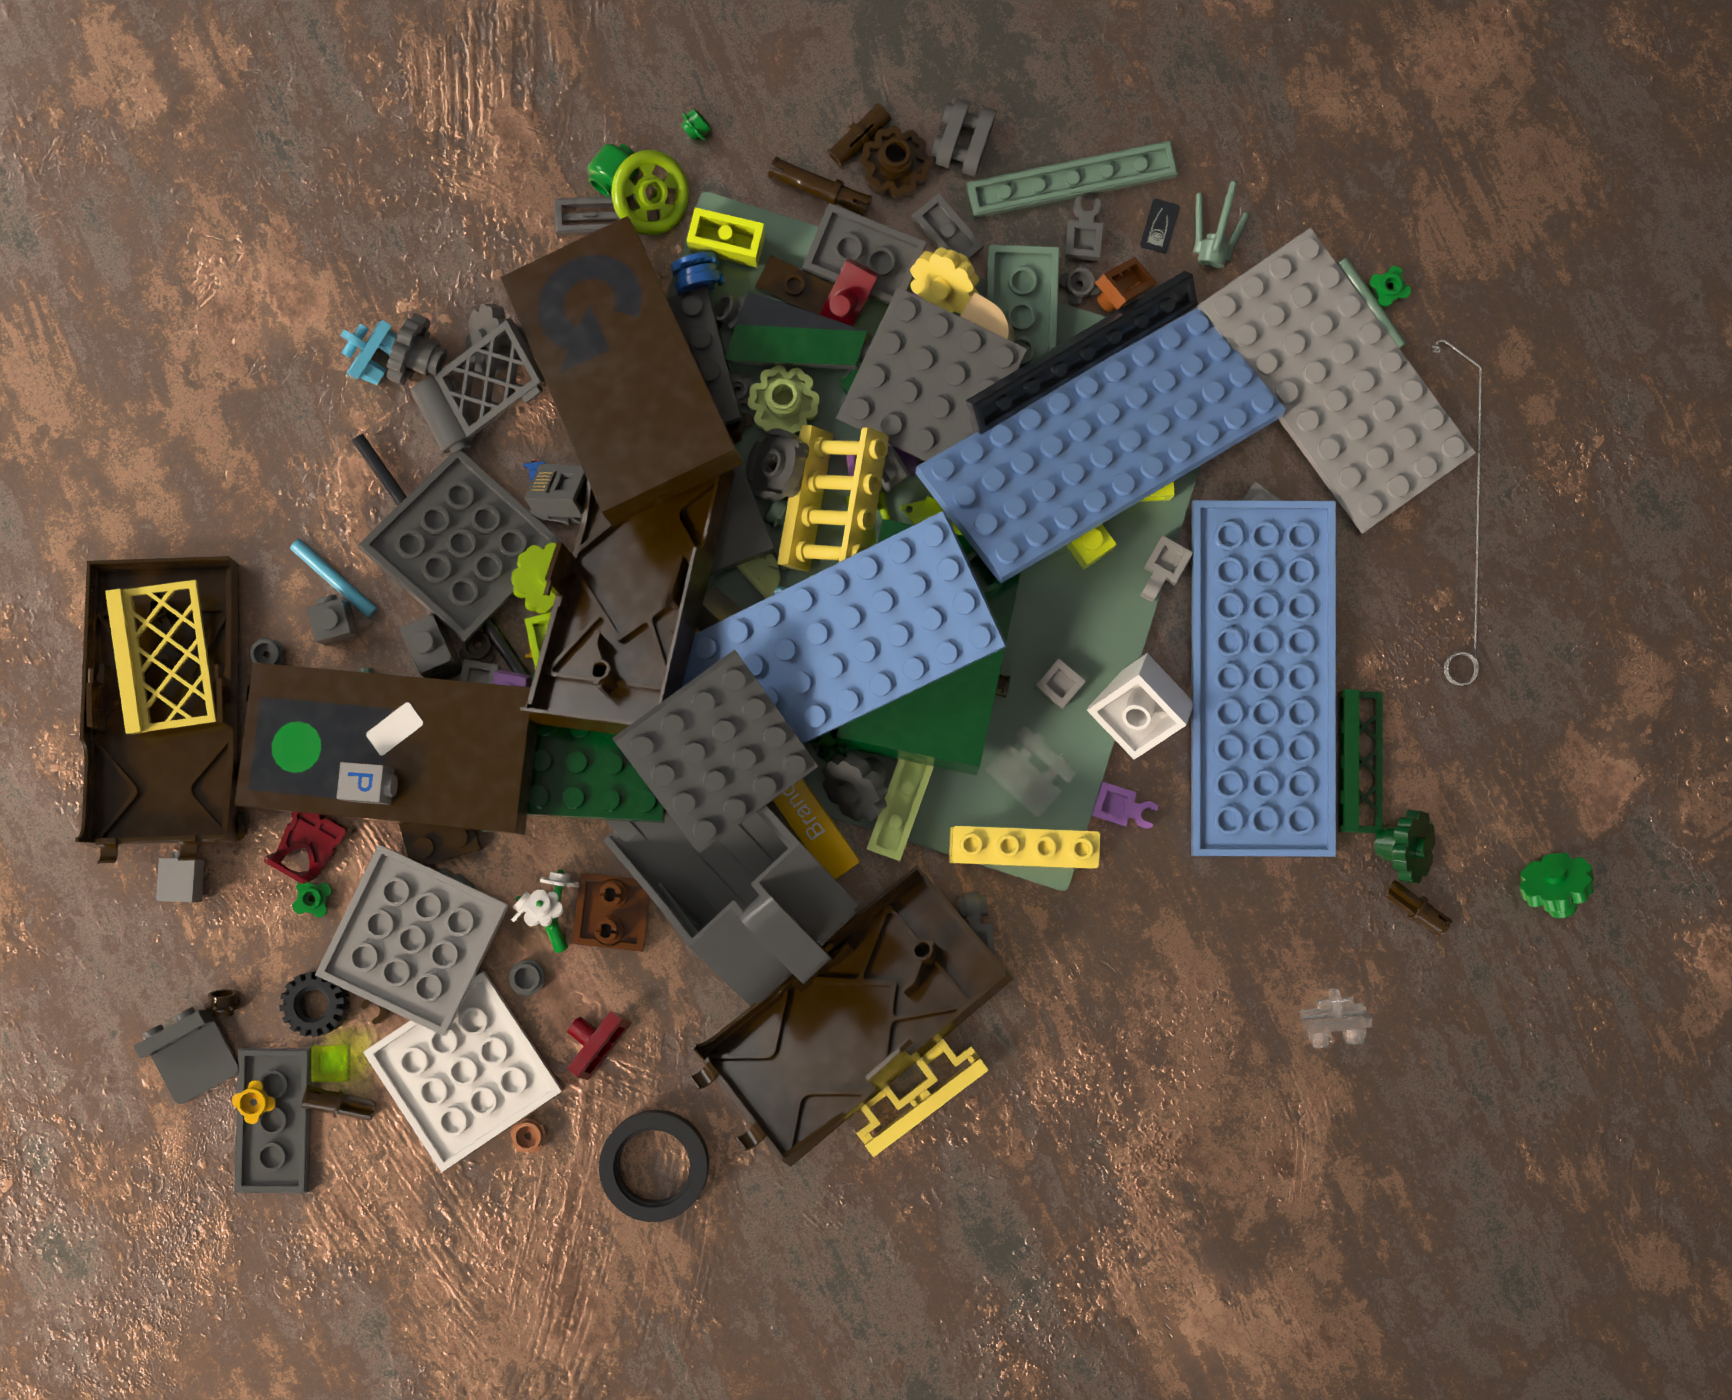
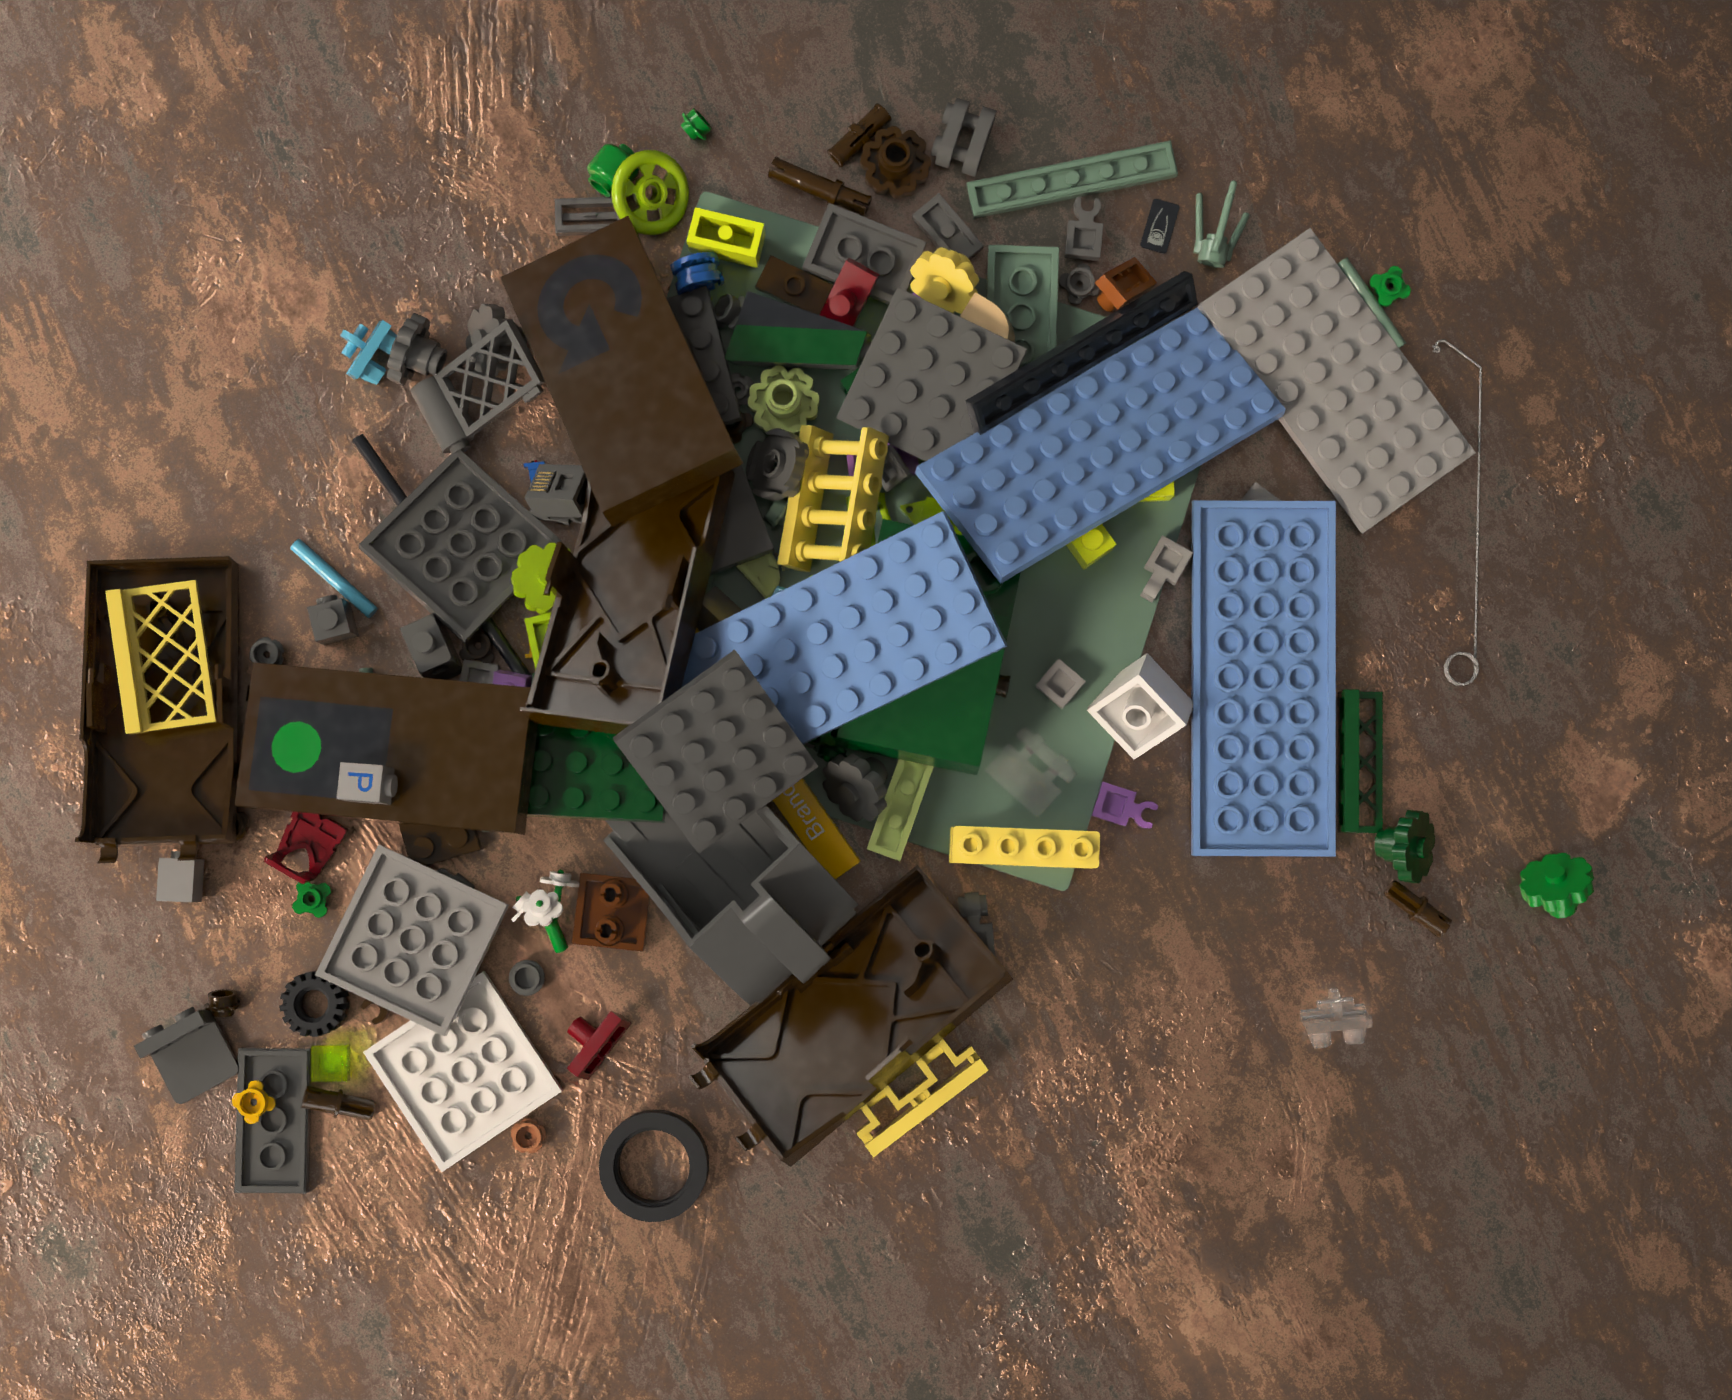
(394, 728): white sticker -> none

